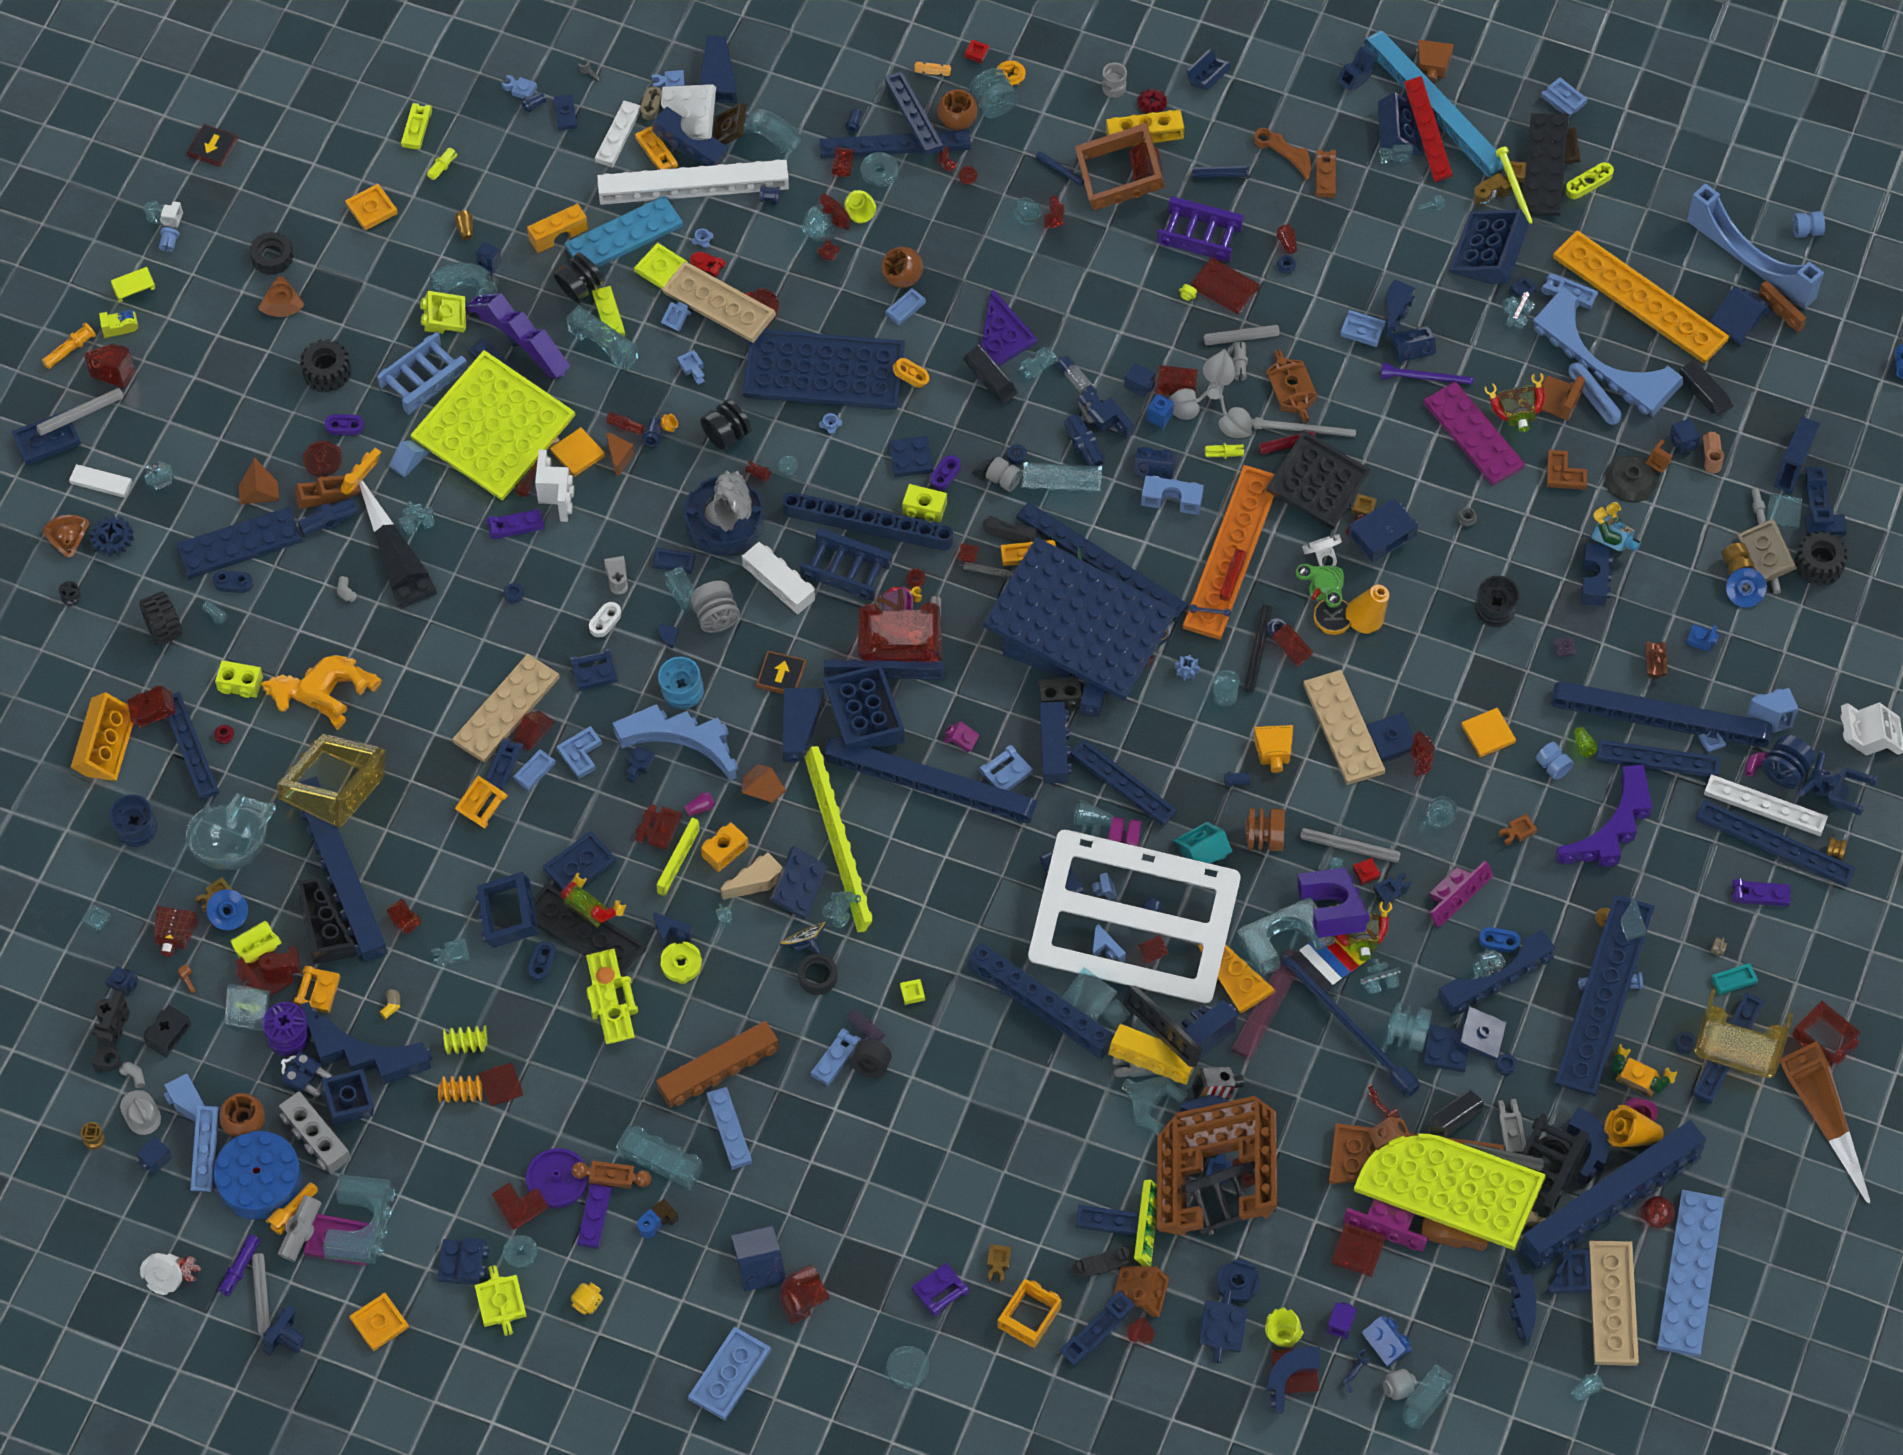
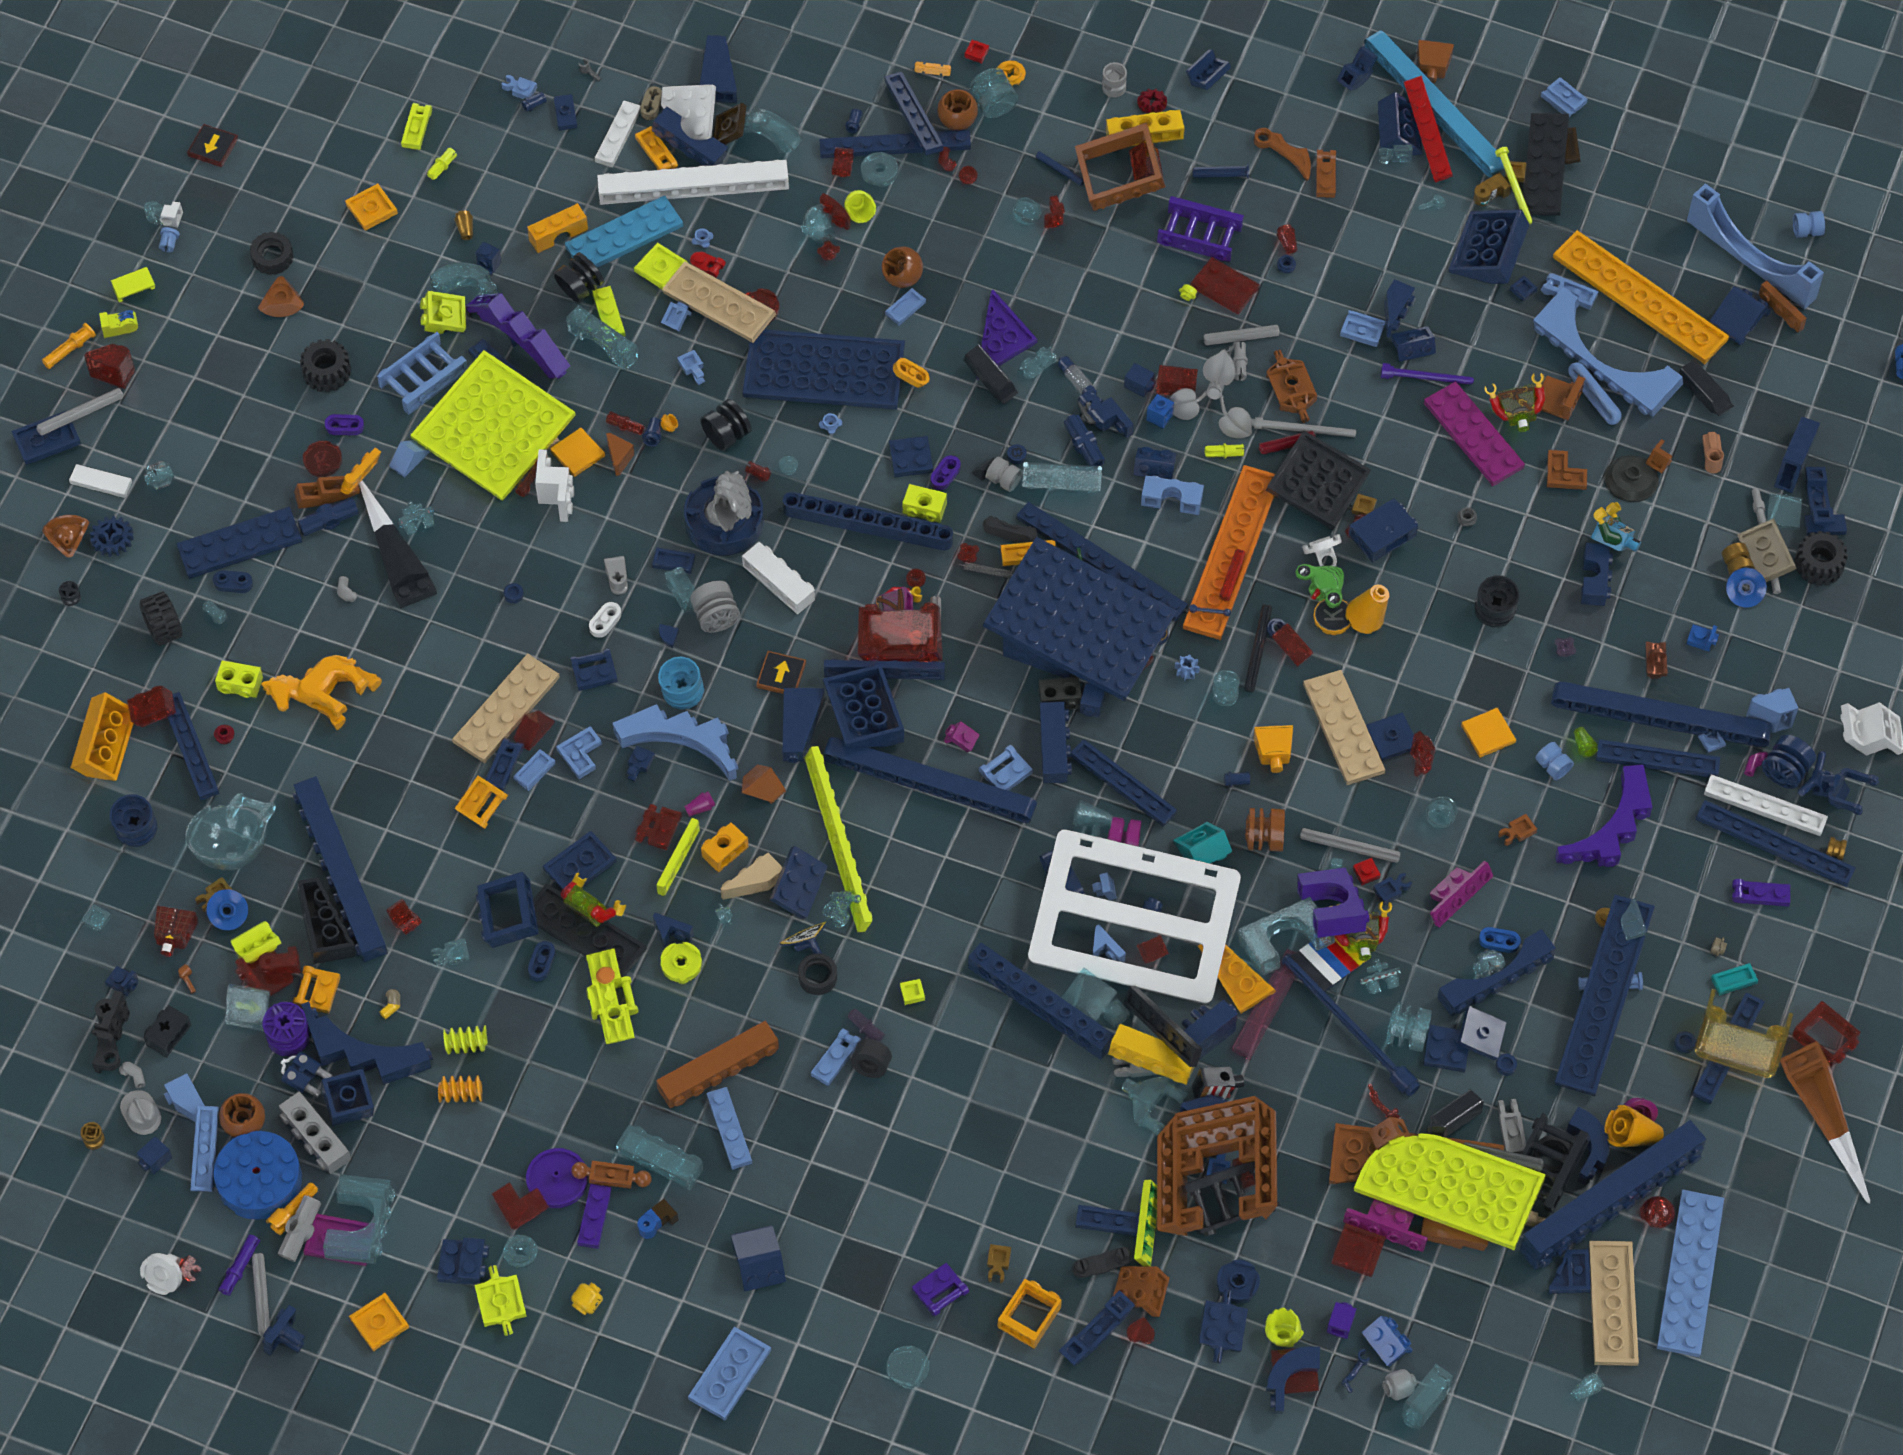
(258, 485): dark orange slope -> none
(326, 804): clear yellow windscreen -> none
(501, 1084): clear red piece -> none
(515, 524): dark purple plate -> none
(671, 78): medium blue plate -> none
(770, 194): dark blue bush -> none
(801, 1293): clear red brick -> none
(846, 546): dark blue fence -> none
(1516, 307): clear light blue hips -> none
(1524, 1302): dark blue slope -> none
(1593, 173): neon yellow beam -> none
(1639, 1076): torso -> none
(1684, 435): dark blue brick -> none

